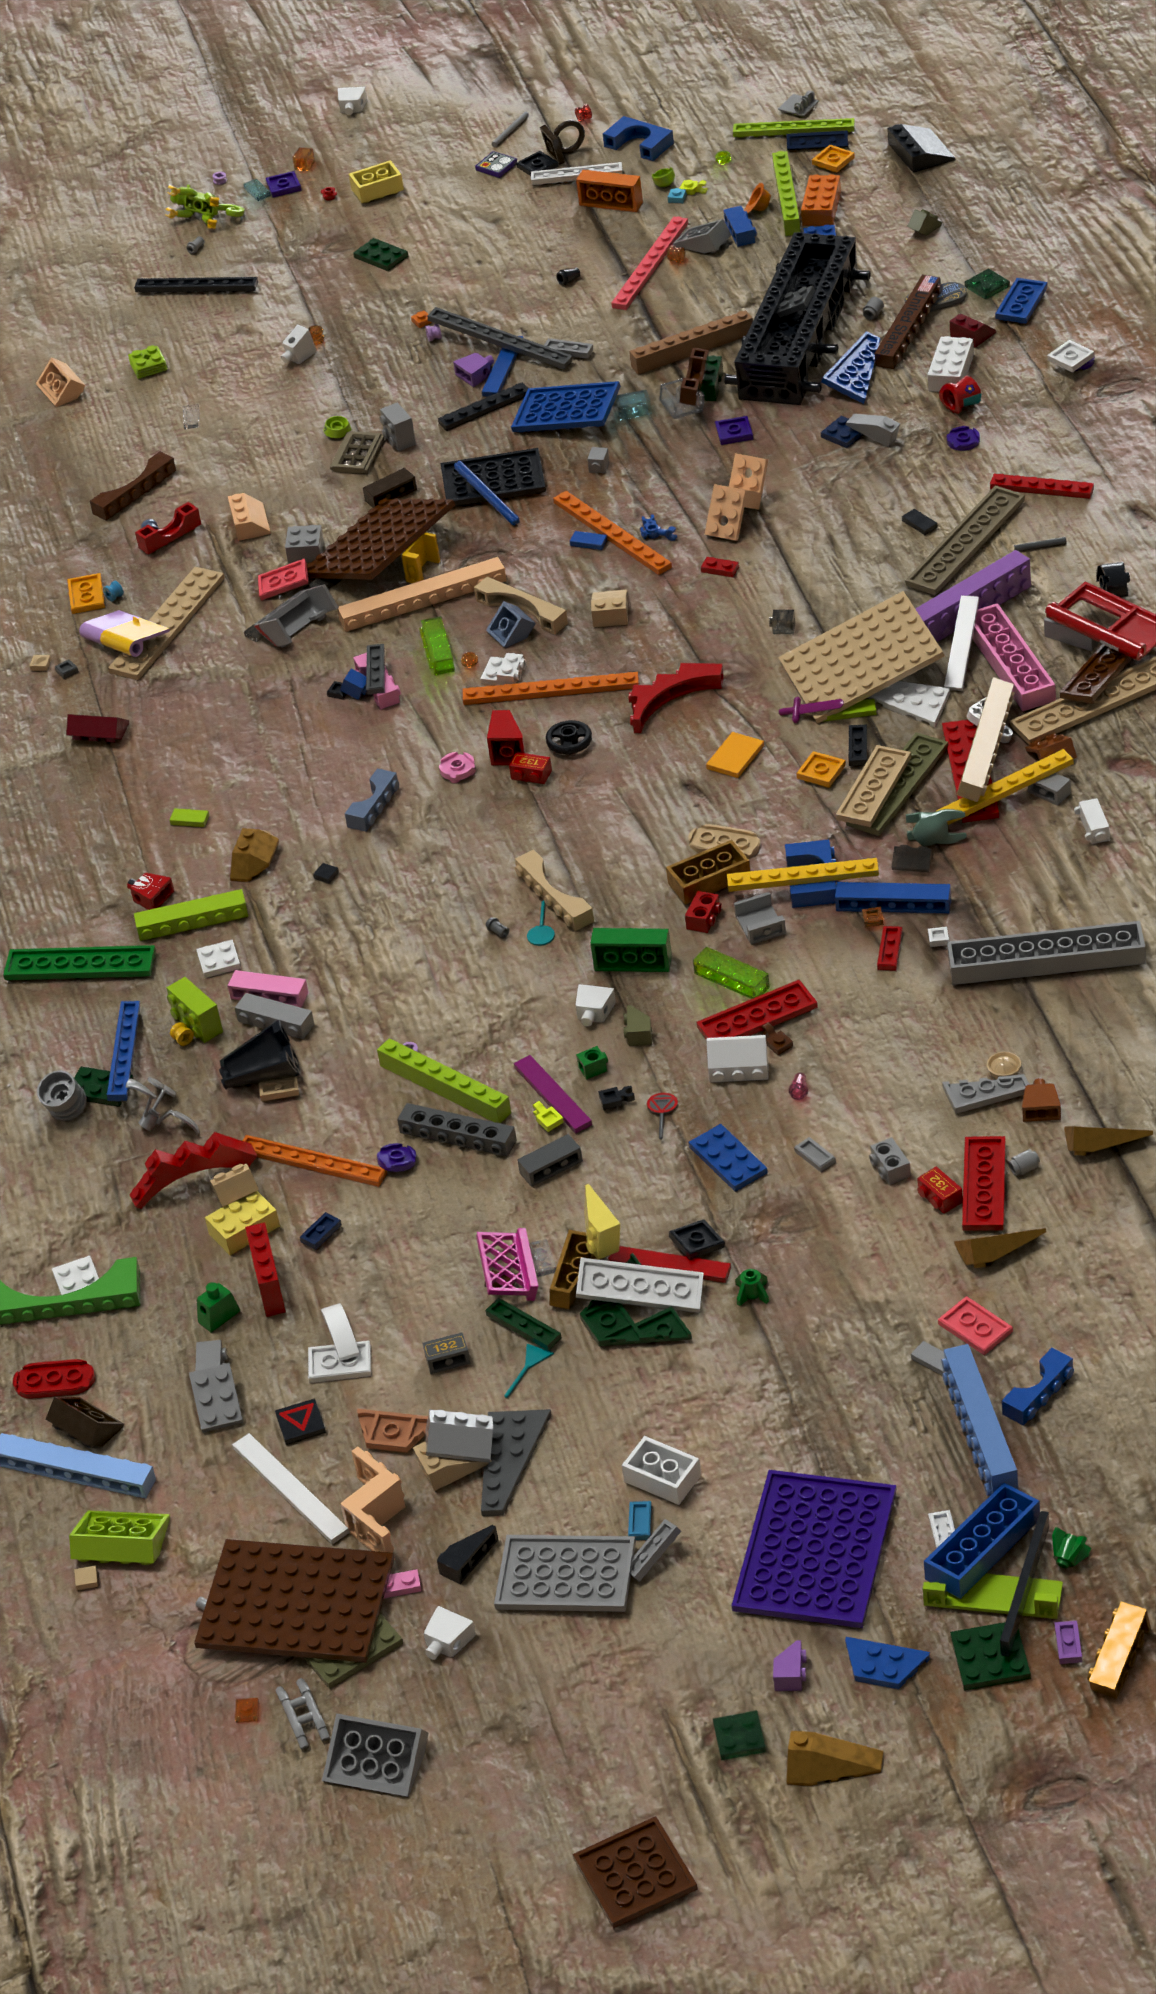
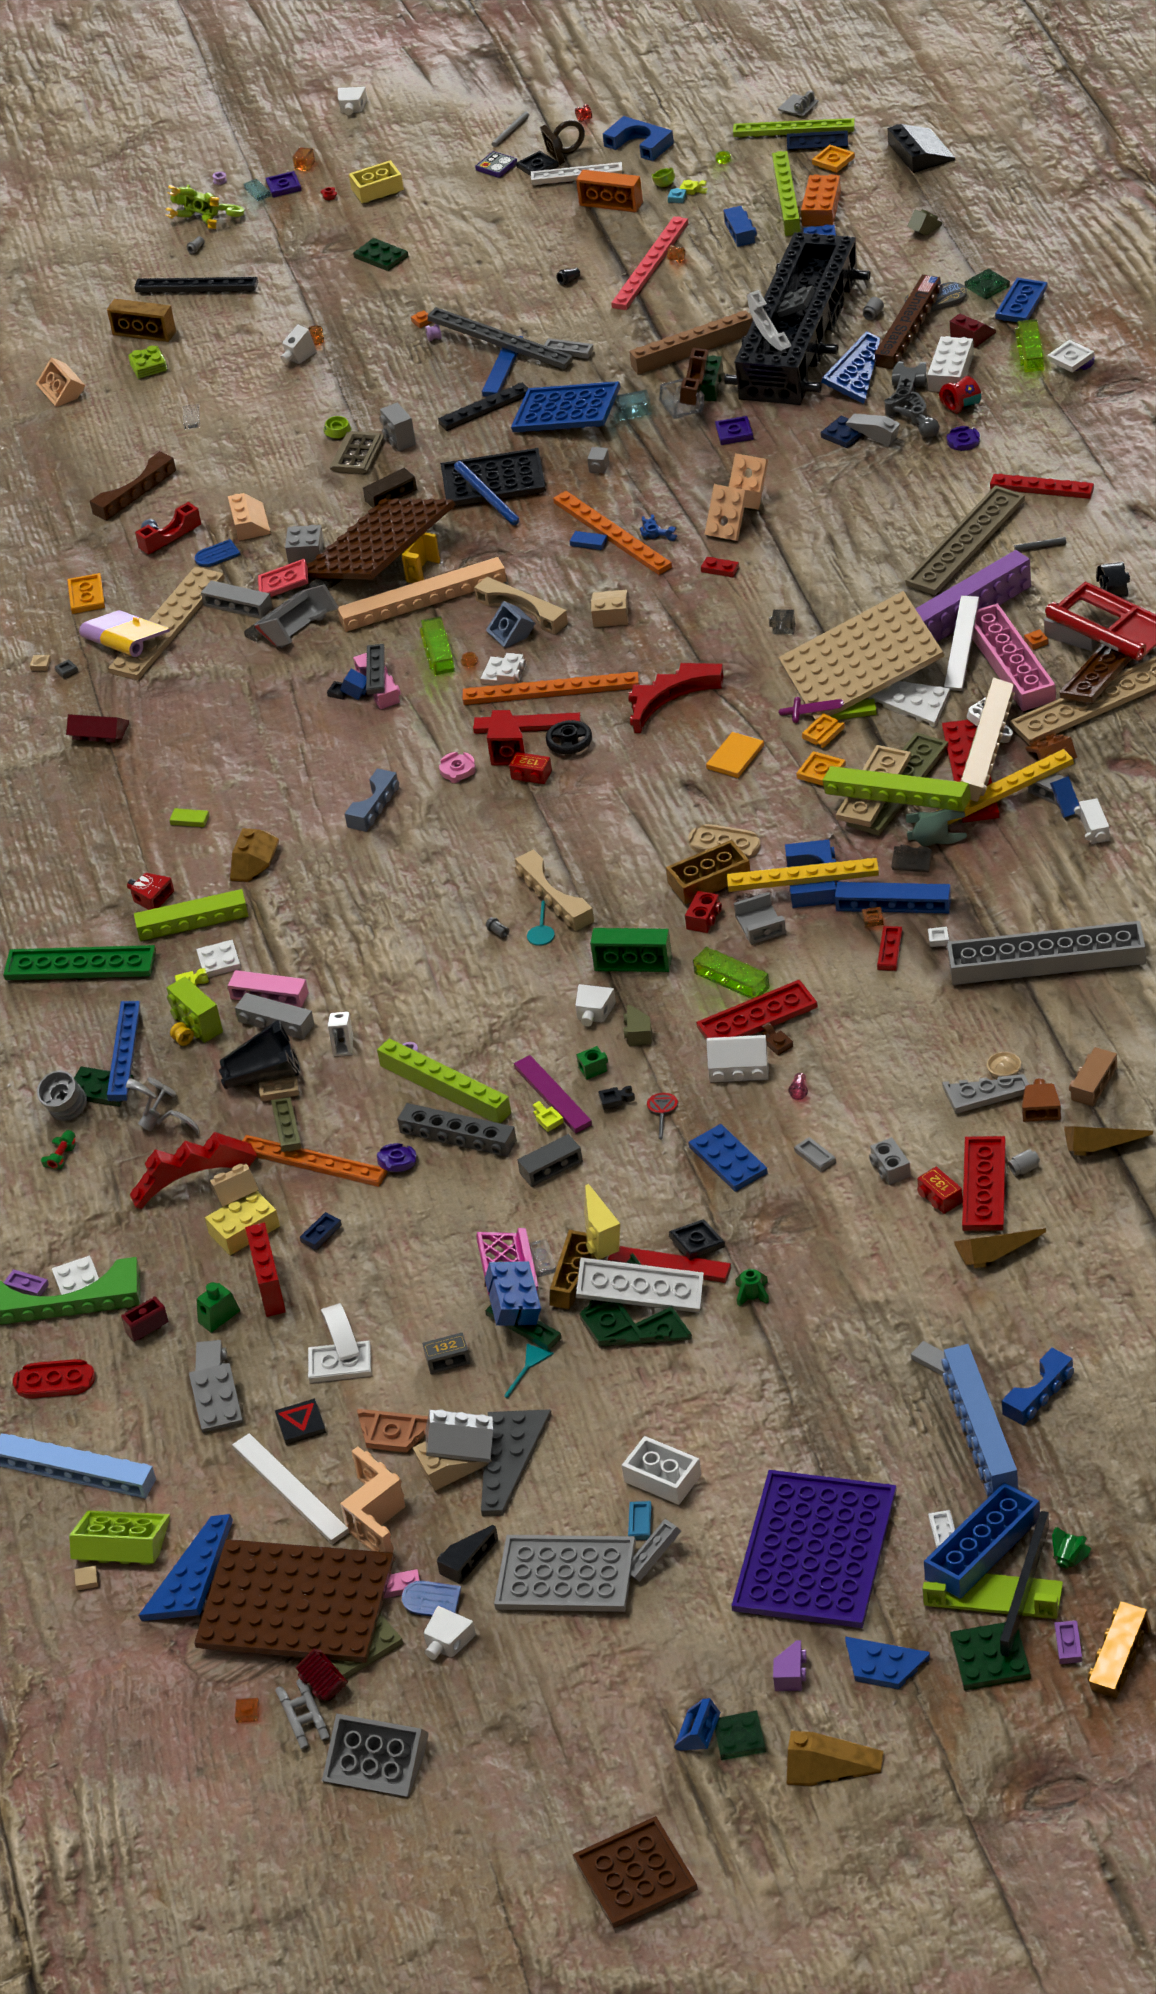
(26, 1283): none -> medium lavender plate
(64, 1143): none -> green piece
(83, 1421): dark brown slope -> none
(113, 591): dark azure wheel -> none
(141, 320): none -> pearl gold brick
(144, 1319): none -> dark red brick
(190, 1579): none -> blue wing
(198, 978): none -> neon yellow plate
(217, 554): none -> blue window
(236, 599): none -> light grey brick
(286, 1124): none -> olive plate
(321, 1675): none -> dark red brick
(325, 873): black tile -> none
(340, 1026): none -> white torso
(426, 1596): none -> window
(473, 368): medium lavender torso -> none
(512, 1289): none -> blue piece
(528, 722): none -> red tile
(704, 237): light grey slope -> none
(706, 1718): none -> blue tile
(759, 199): orange piece -> none
(763, 322): none -> white slope
(823, 730): none -> light orange plate
(857, 745): black plate -> none
(897, 788): none -> lime brick
(906, 381): none -> dark grey piece
(919, 521): black tile -> none
(975, 1325): coral tile -> none
(1029, 346): none -> clear neon green brick
(1036, 639): none -> orange plate
(1065, 796): none -> blue tile
(1093, 1076): none -> medium nougat brick

